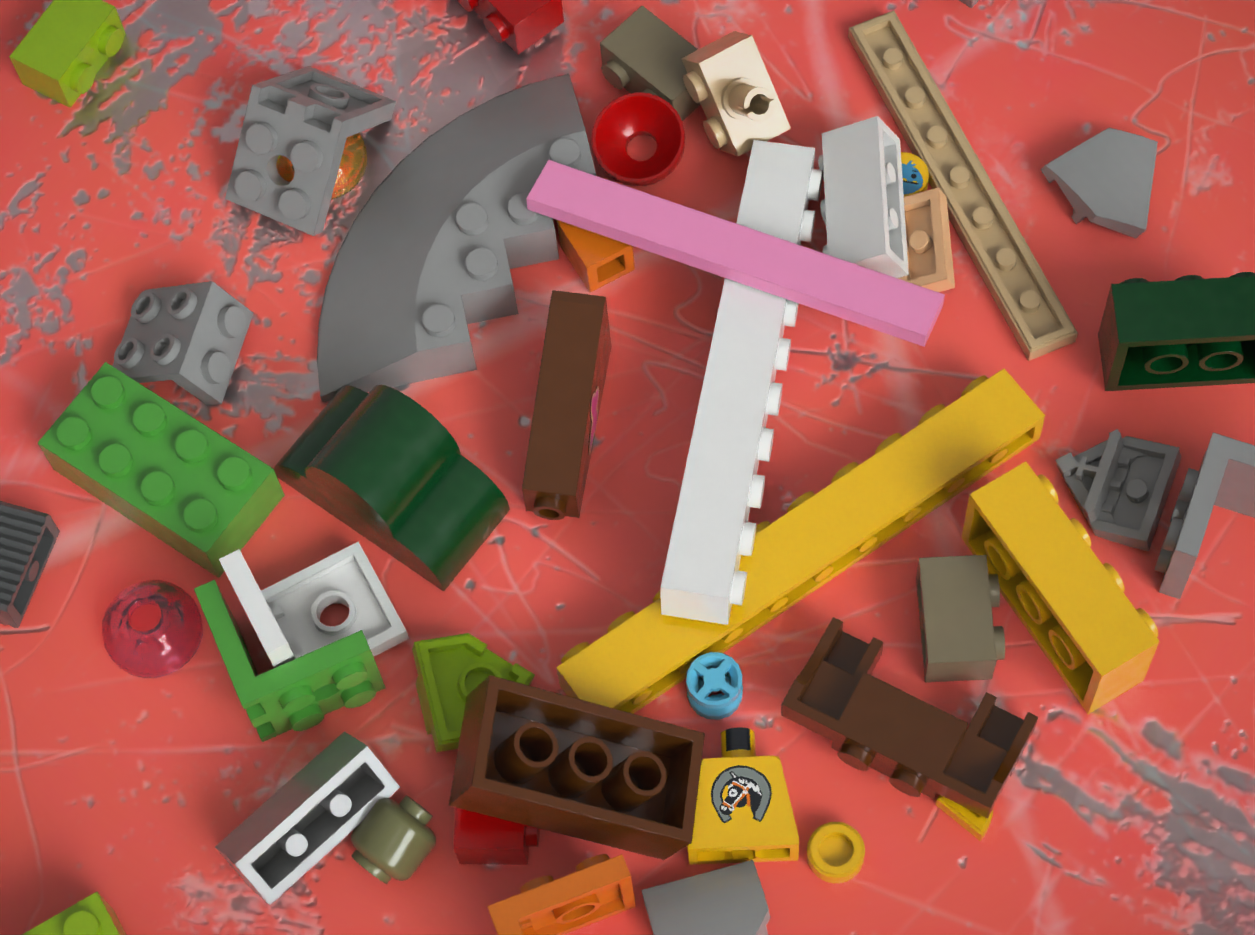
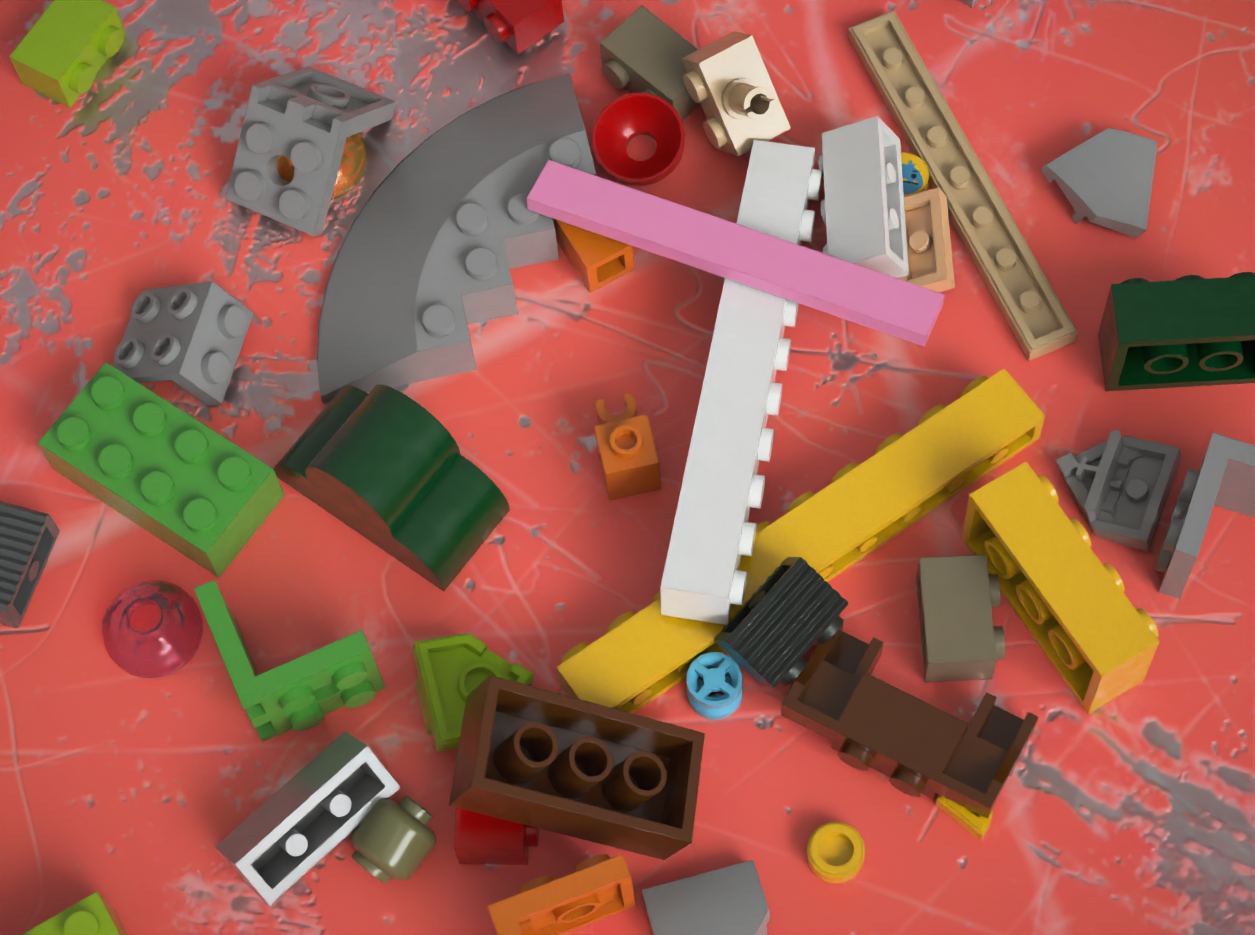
(290, 610): white bracket -> none
(566, 404): reddish brown slope -> none
(626, 451): none -> orange brick
(742, 806): yellow torso -> none
(783, 623): none -> pearl dark grey brick

